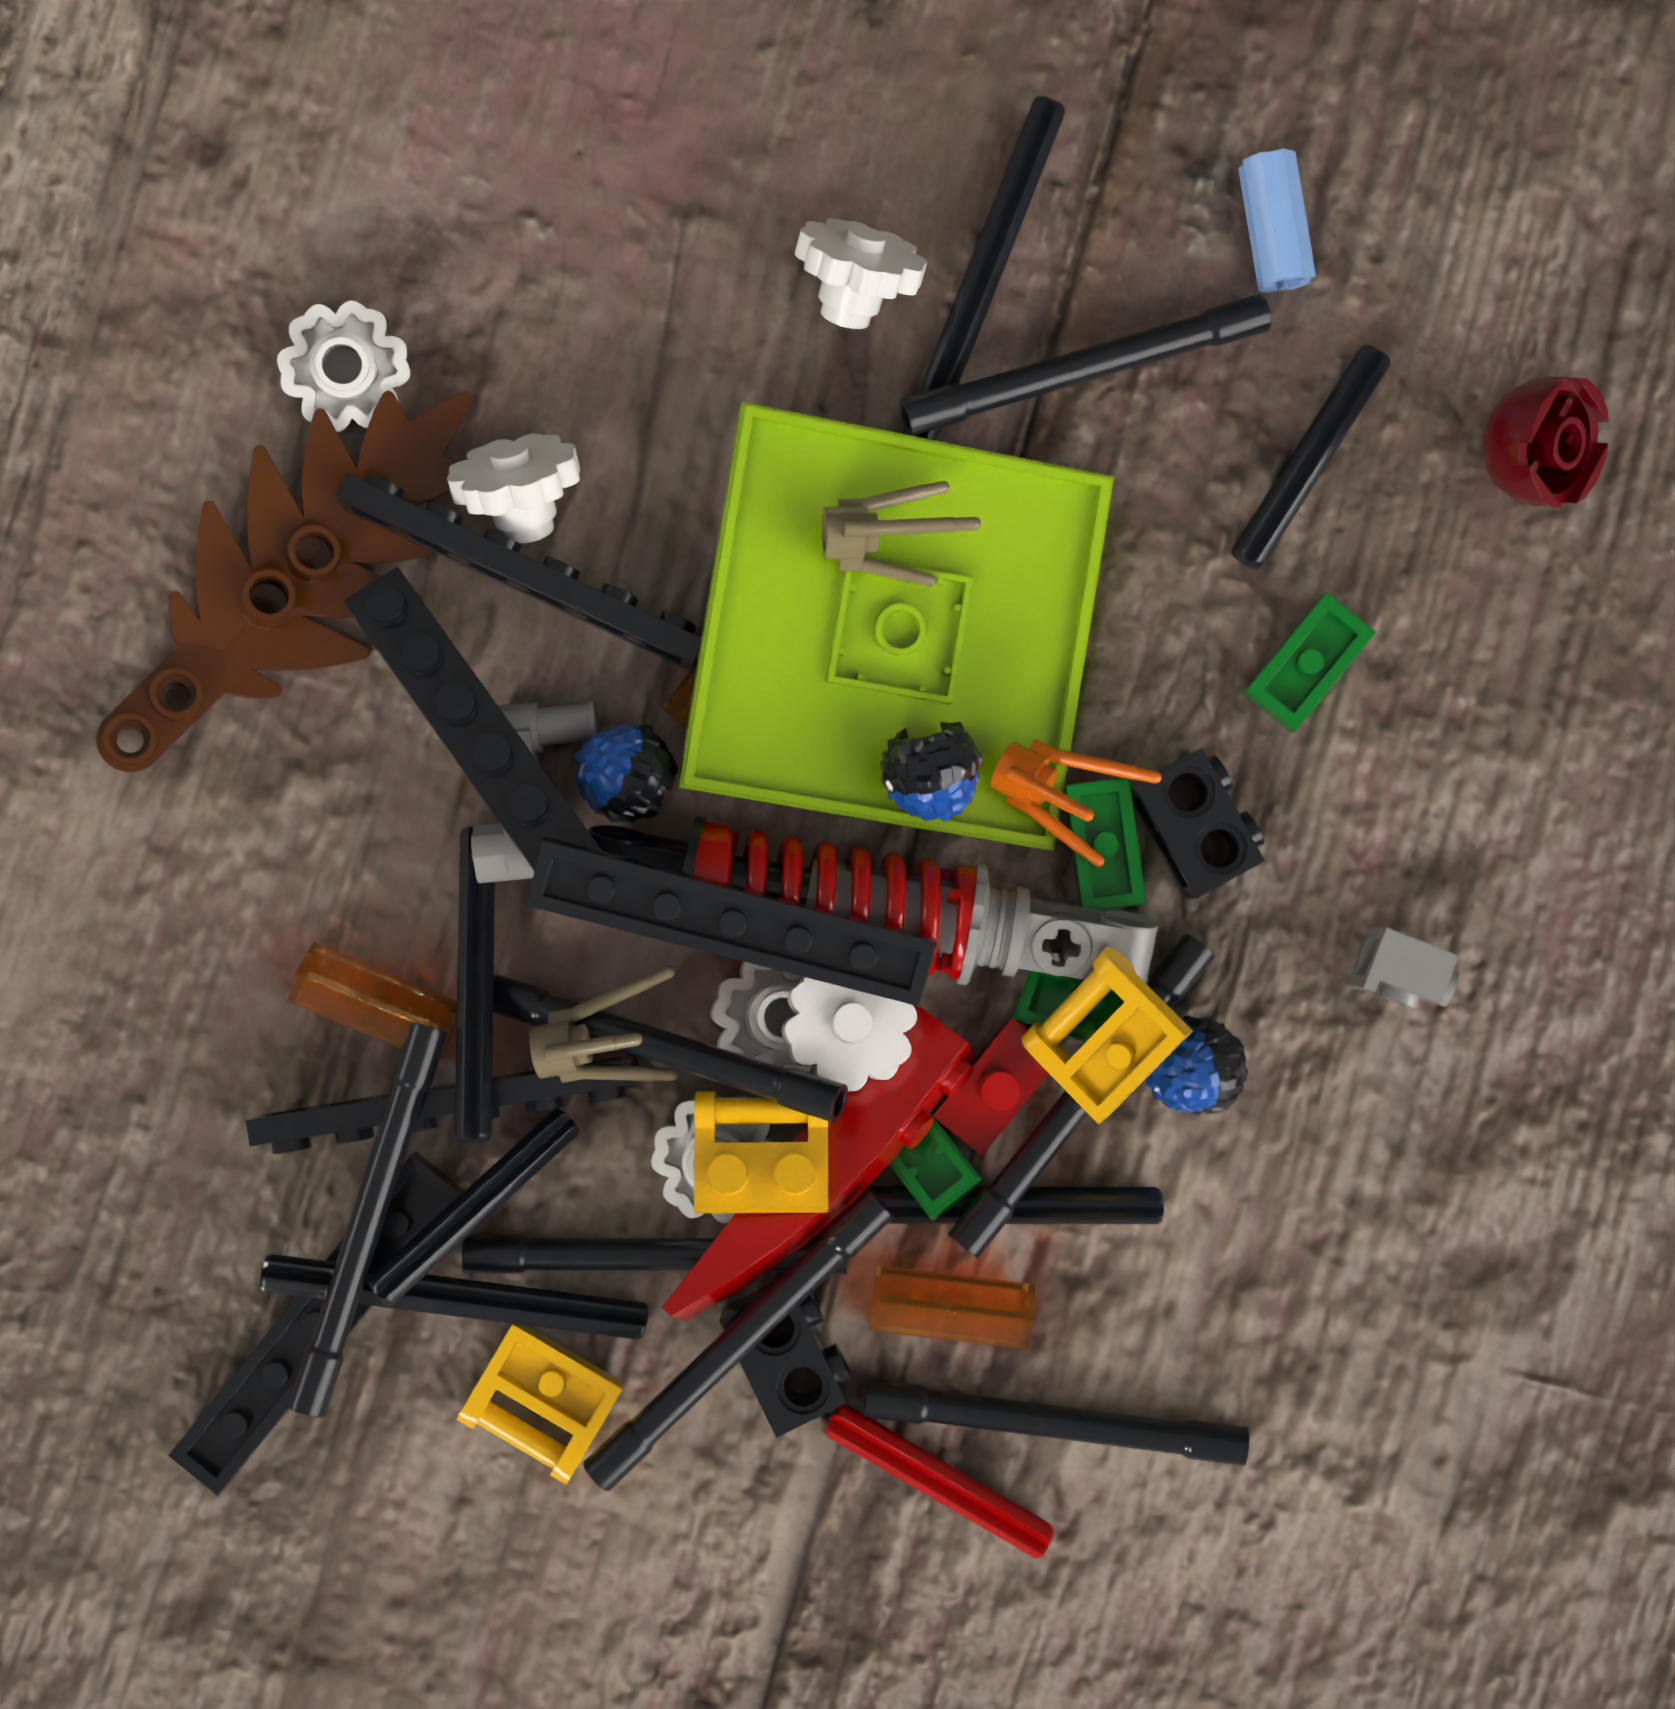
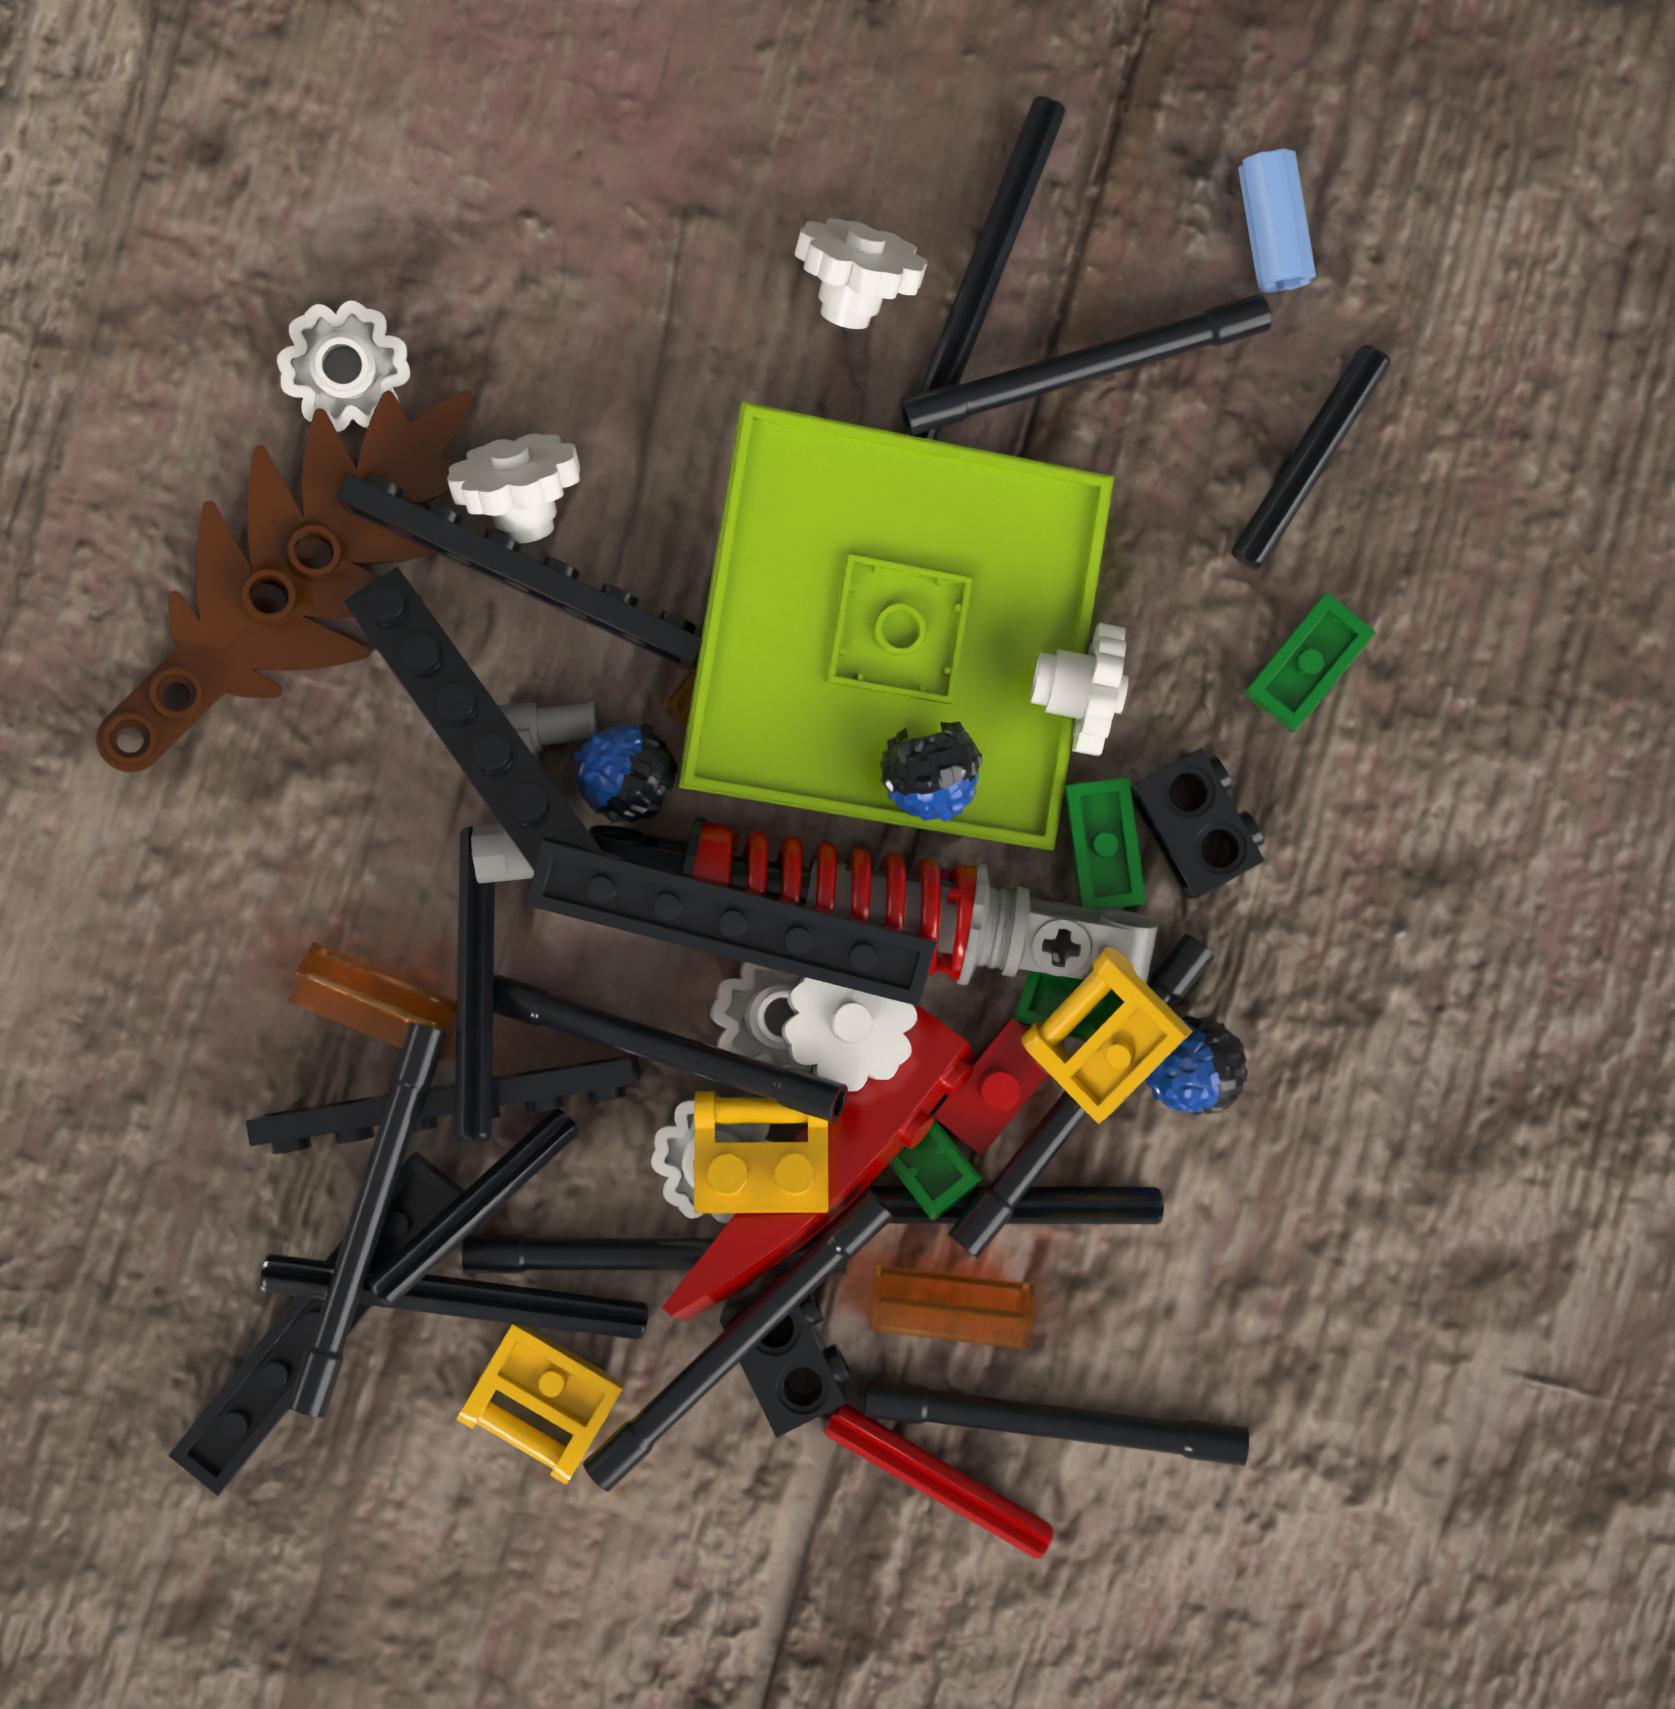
(564, 1047): dark tan plant -> none
(852, 532): dark tan plant -> none
(1029, 781): orange plant -> none
(1085, 686): none -> white plant
(1405, 969): light grey brick -> none
(1545, 441): dark red cylinder -> none

